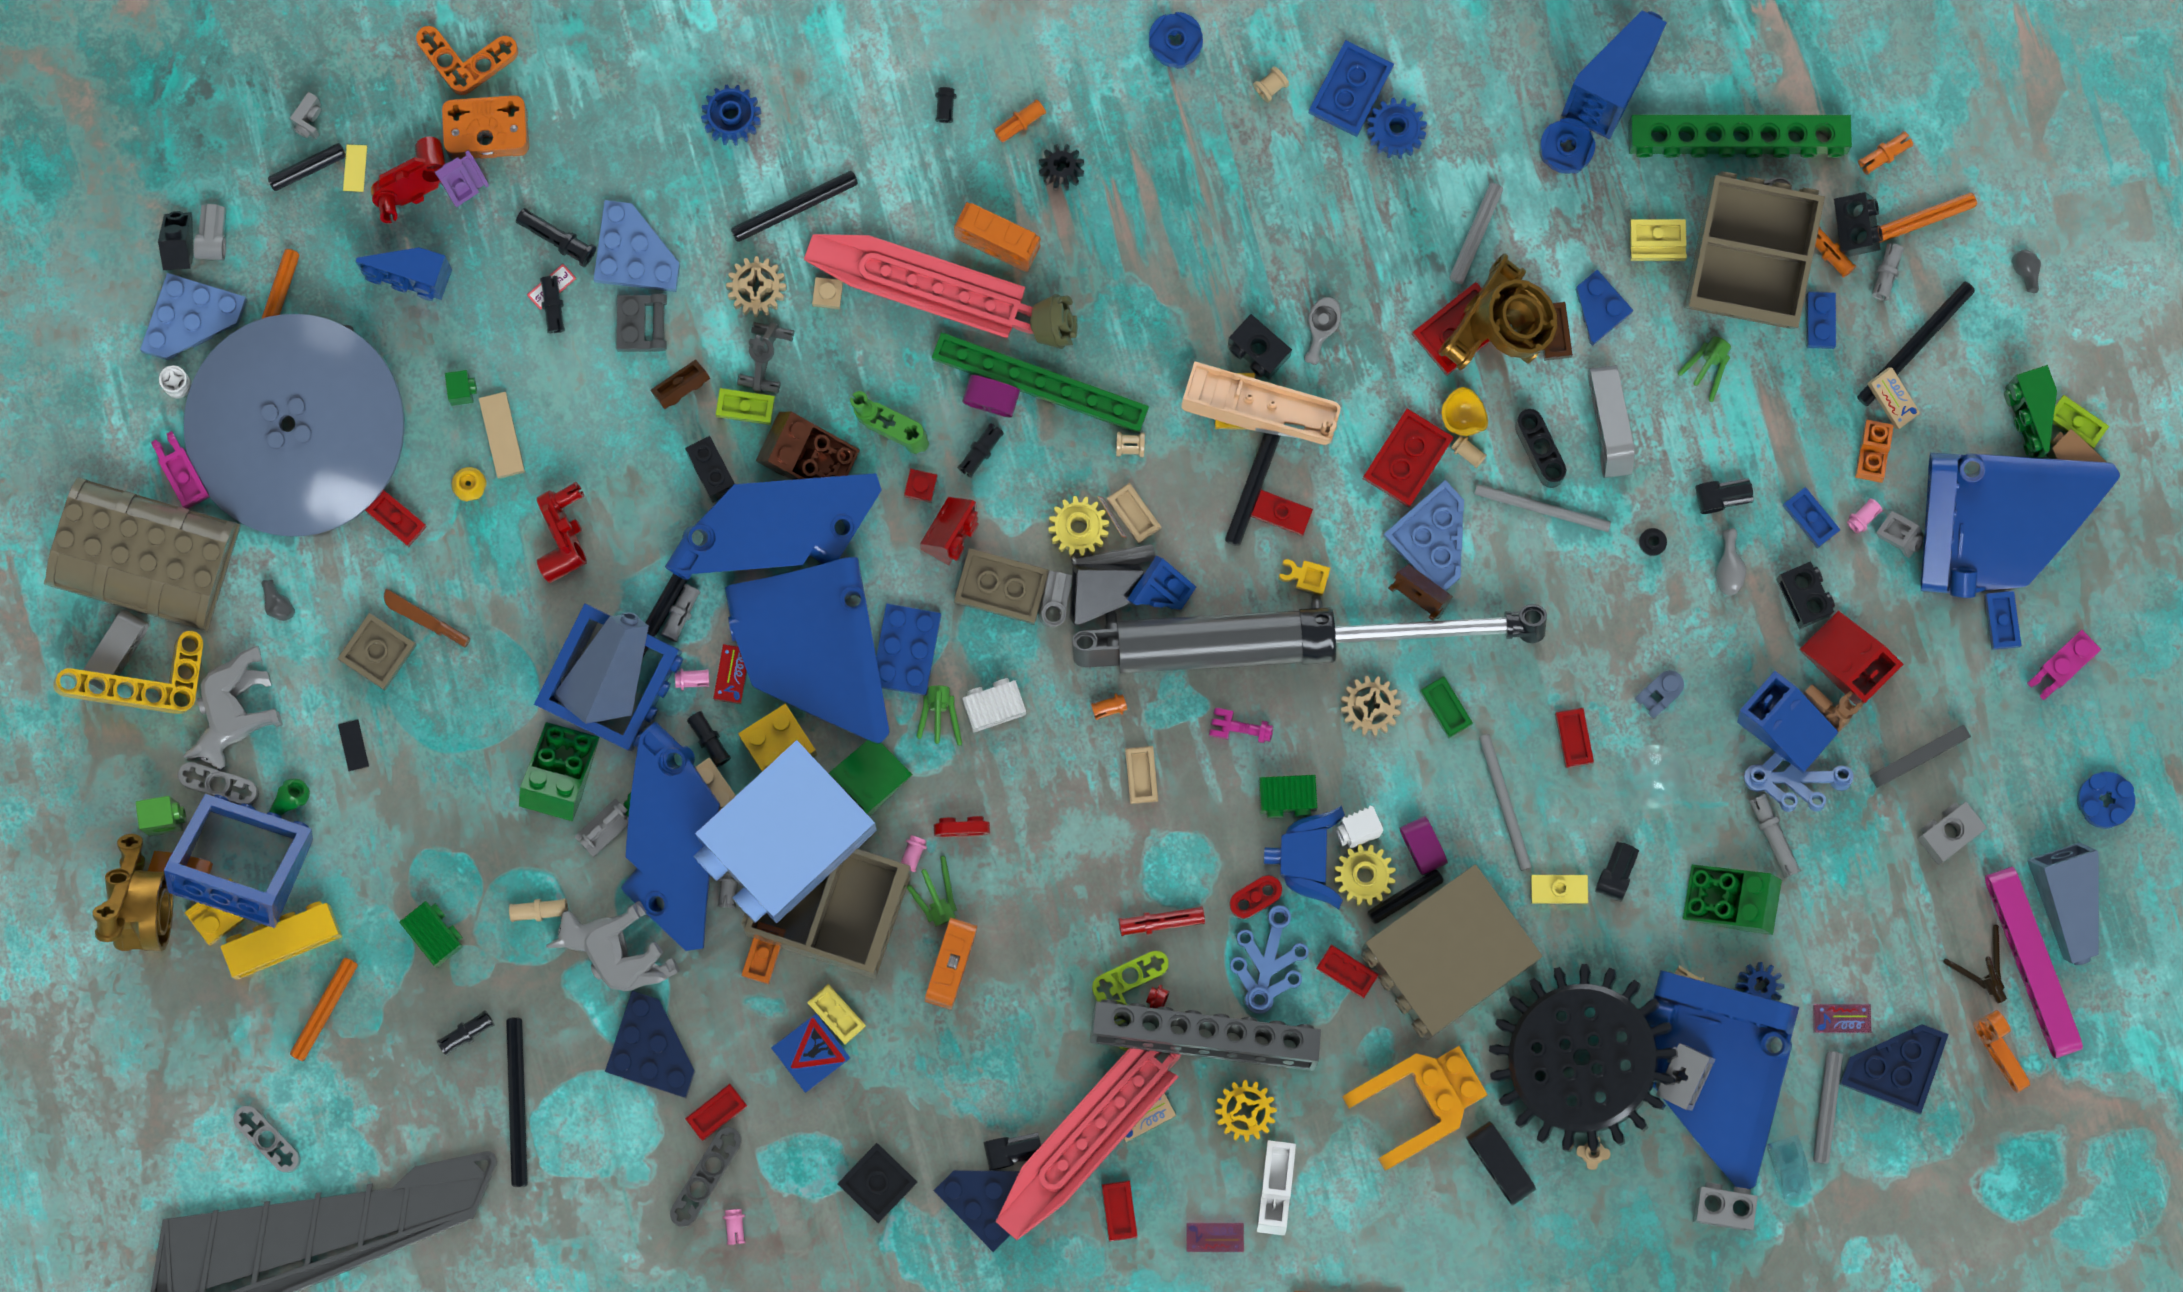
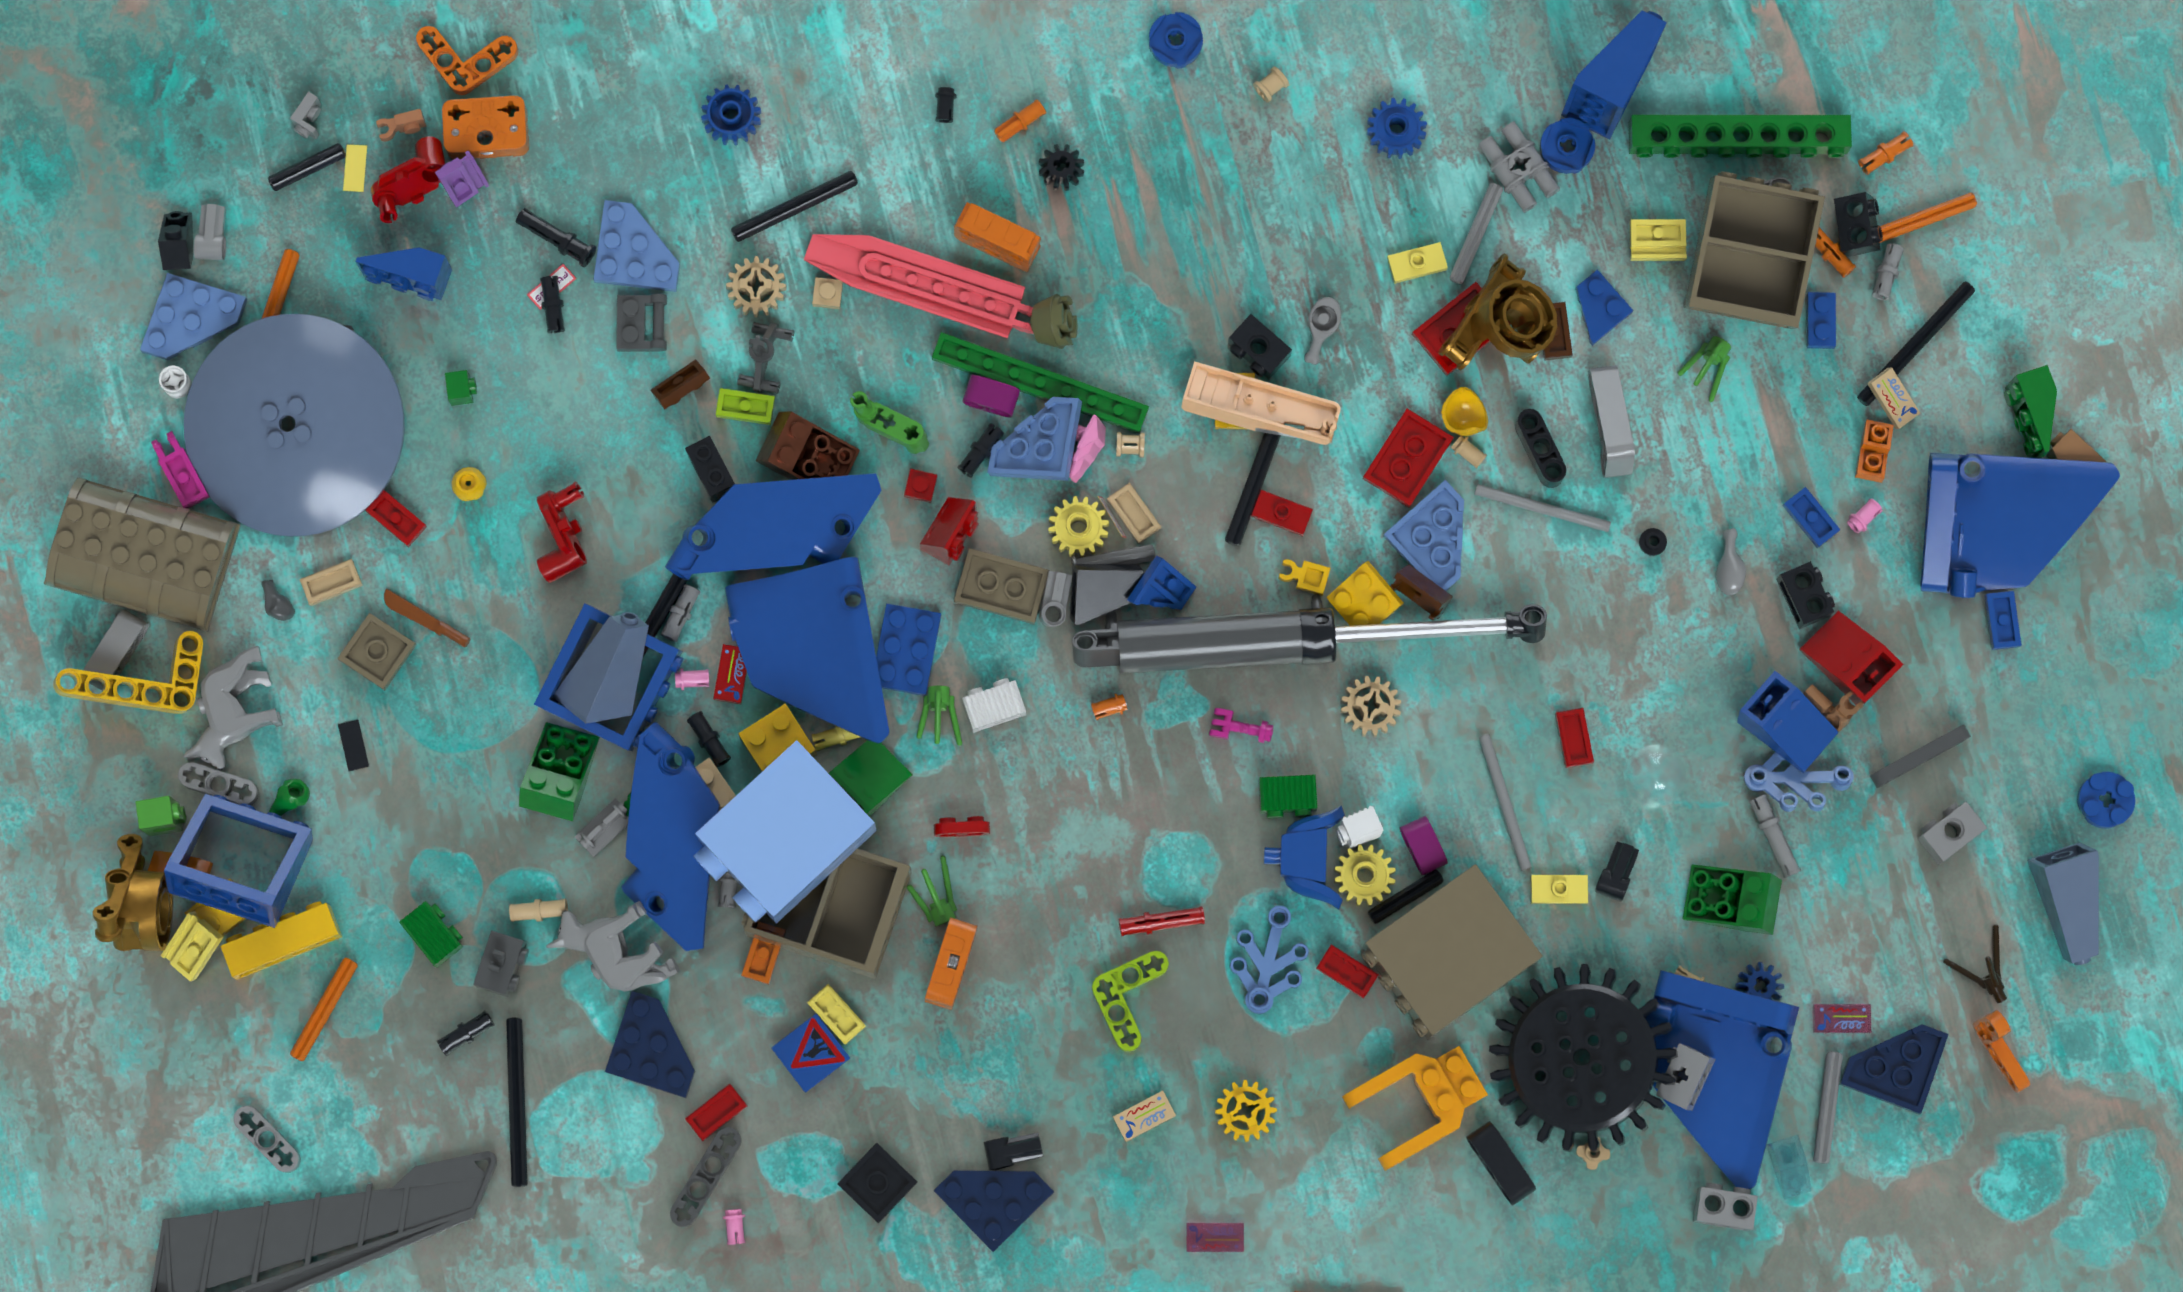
(192, 946): none -> light yellow plate
(331, 582): none -> tan tile
(406, 122): none -> nougat plate
(501, 435): tan tile -> none
(501, 963): none -> dark grey brick
(833, 737): none -> light yellow pin
(913, 852): bright pink pin -> none
(1040, 444): none -> medium blue plate
(1086, 1138): coral hinge -> none
(1091, 441): none -> bright pink connector
(1119, 1211): red tile -> none
(1141, 774): tan tile -> none
(1157, 997): red plate -> none
(1192, 1043): dark grey brick -> none
(1254, 896): red plate -> none
(1276, 1188): white slope -> none
(1351, 88): blue plate -> none
(1365, 597): none -> yellow plate
(1417, 262): none -> light yellow plate
(1446, 707): green tile -> none
(1525, 154): none -> light grey pin
(1667, 686): sand blue plate -> none
(1717, 496): black piece -> none
(1901, 534): light grey bracket -> none
(2027, 266): dark grey animal -> none
(2033, 962): dark pink beam -> none
(2066, 662): dark pink hinge -> none
(2072, 416): lime plate -> none

